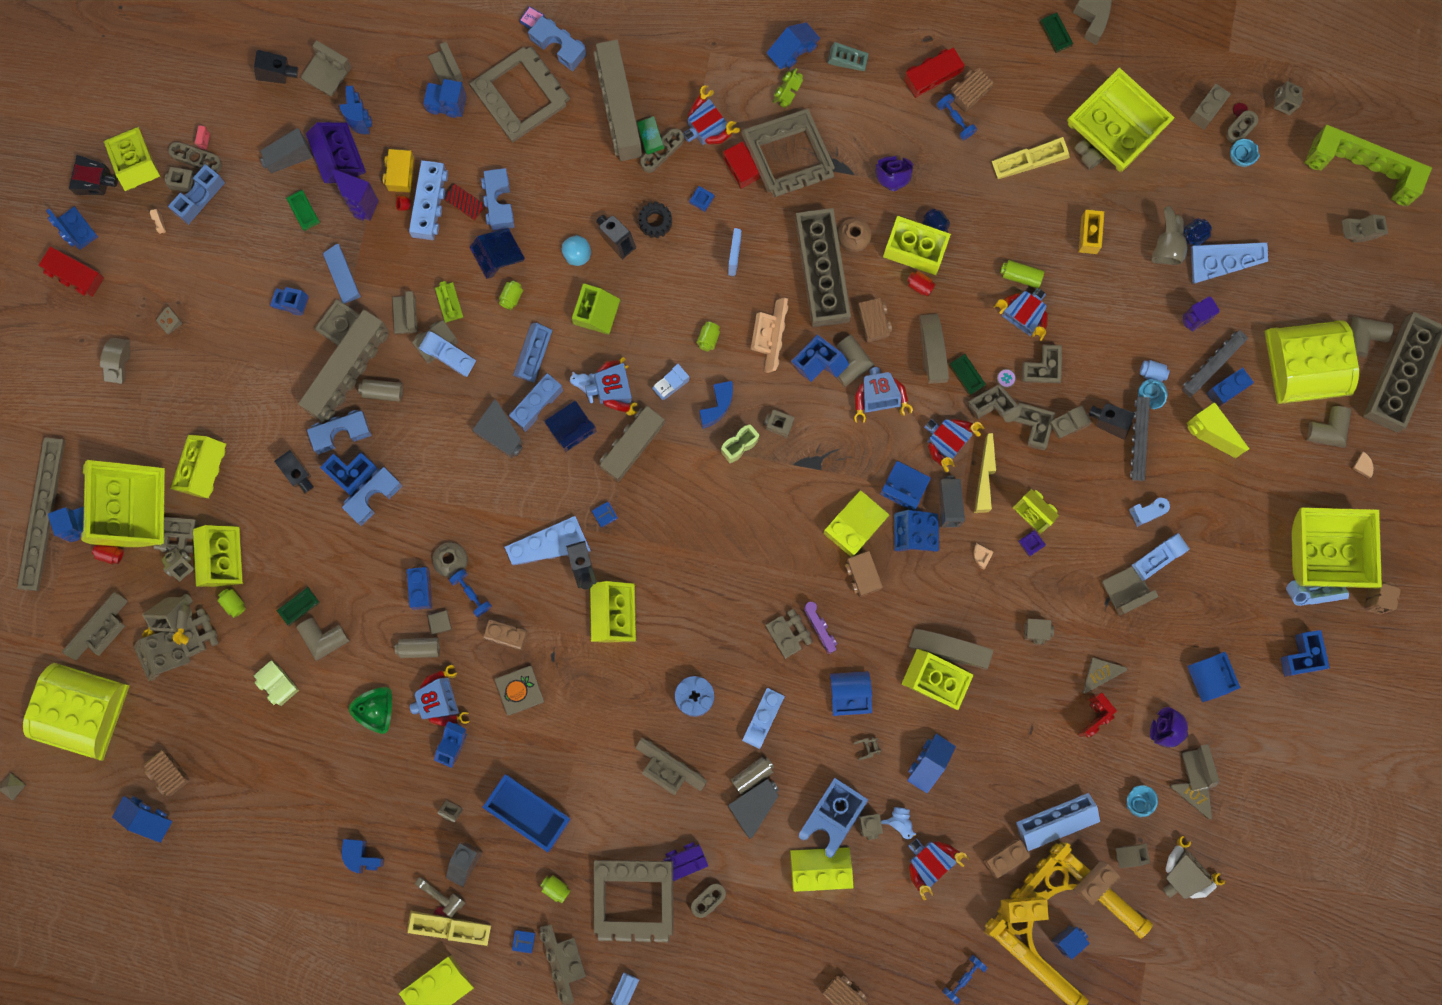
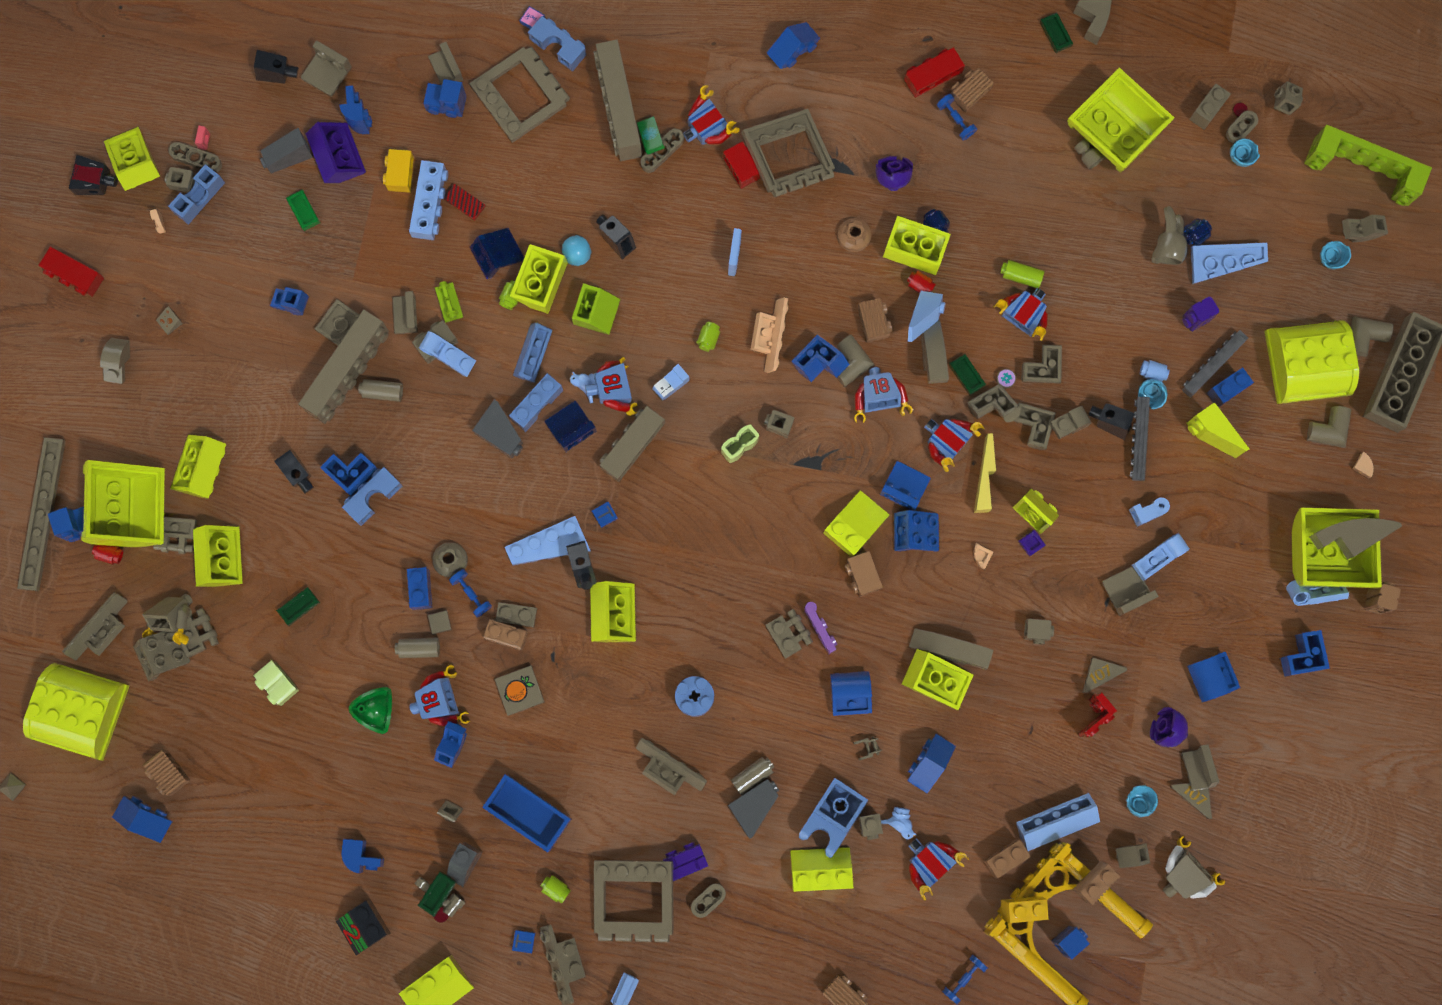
(73, 228): blue bracket -> none
(177, 564): dark tan brick -> none
(231, 602): lime brick -> none
(319, 643): dark tan brick -> none
(323, 434): medium blue arch -> none
(341, 274): medium blue slope -> none
(357, 195): dark purple slope -> none
(363, 927): none -> black slope
(403, 203): red hinge -> none
(437, 894): none -> dark green tile
(448, 928): light yellow slope -> none
(497, 183): medium blue arch -> none
(516, 614): none -> dark tan plate
(539, 278): none -> neon yellow slope
(655, 209): black tyre -> none
(701, 198): blue tile -> none
(723, 395): blue brick -> none
(763, 718): light blue plate -> none
(783, 92): lime hinge -> none
(822, 267): dark tan brick -> none
(846, 63): sand green slope -> none
(926, 313): none -> light blue slope
(951, 502): dark grey slope -> none
(1031, 159): light yellow slope -> none
(1091, 231): yellow brick -> none
(1335, 255): none -> medium azure hair
(1355, 534): none -> dark tan slope

